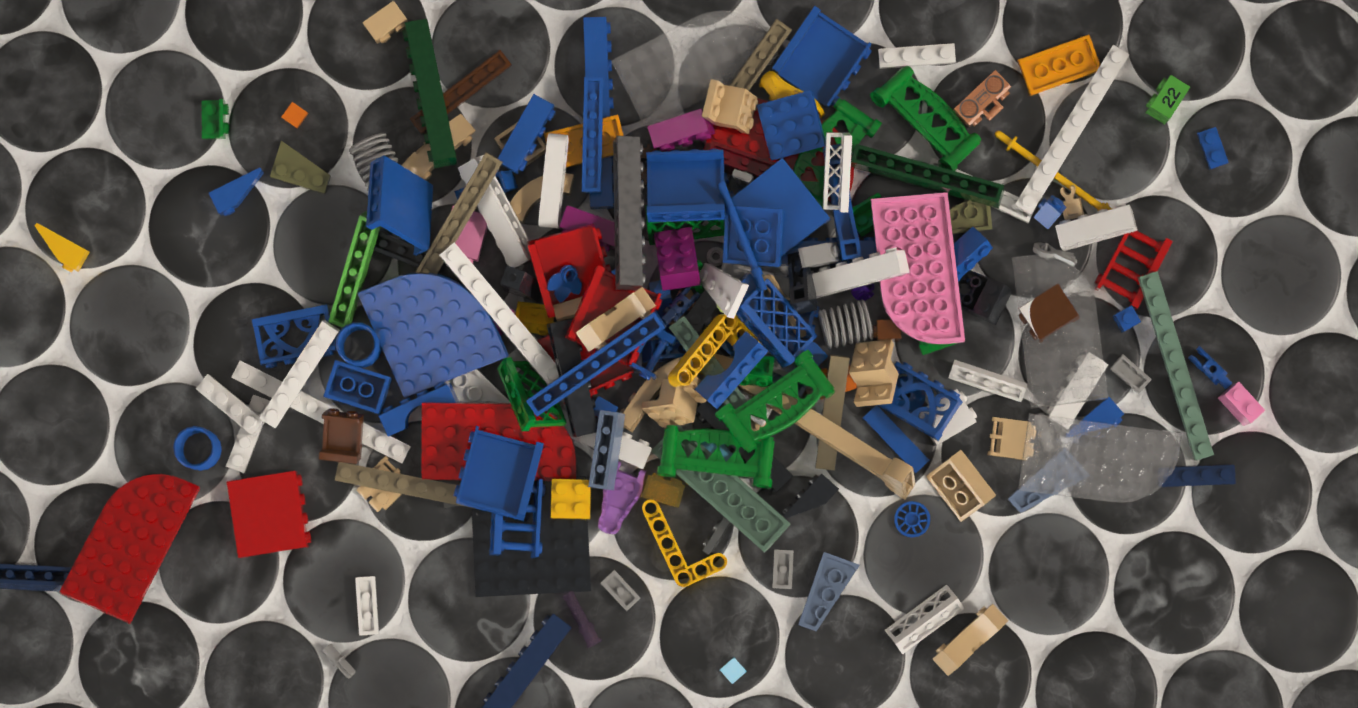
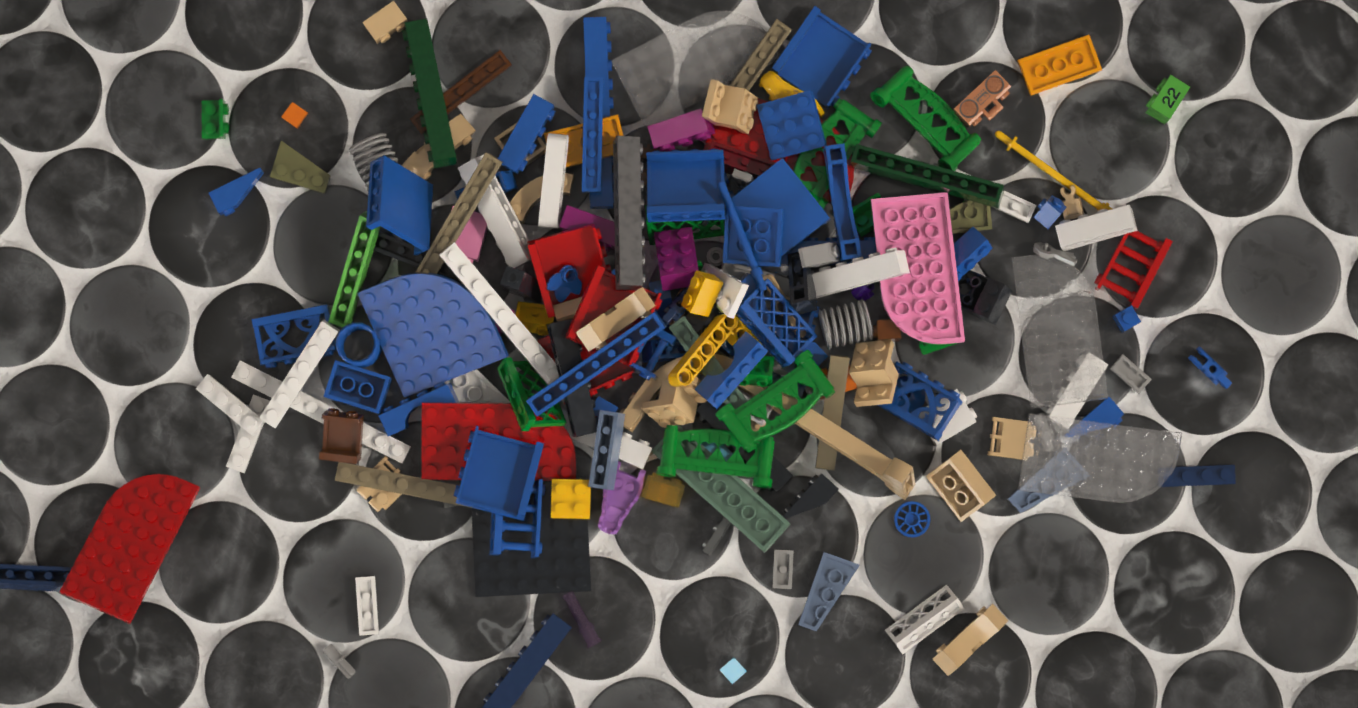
(64, 250): yellow slope -> none
(182, 438): blue piece -> none
(268, 514): red panel -> none
(620, 590): light grey plate -> none
(674, 550): yellow beam -> none
(702, 293): none -> yellow brick
(844, 166): white fence -> none
(895, 438): blue tile -> none
(916, 56): white plate -> none
(987, 380): white plate -> none
(1048, 313): reddish brown panel -> none
(1071, 130): white plate -> none
(1175, 366): sand green plate -> none
(1212, 148): blue plate -> none
(1241, 404): bright pink brick -> none

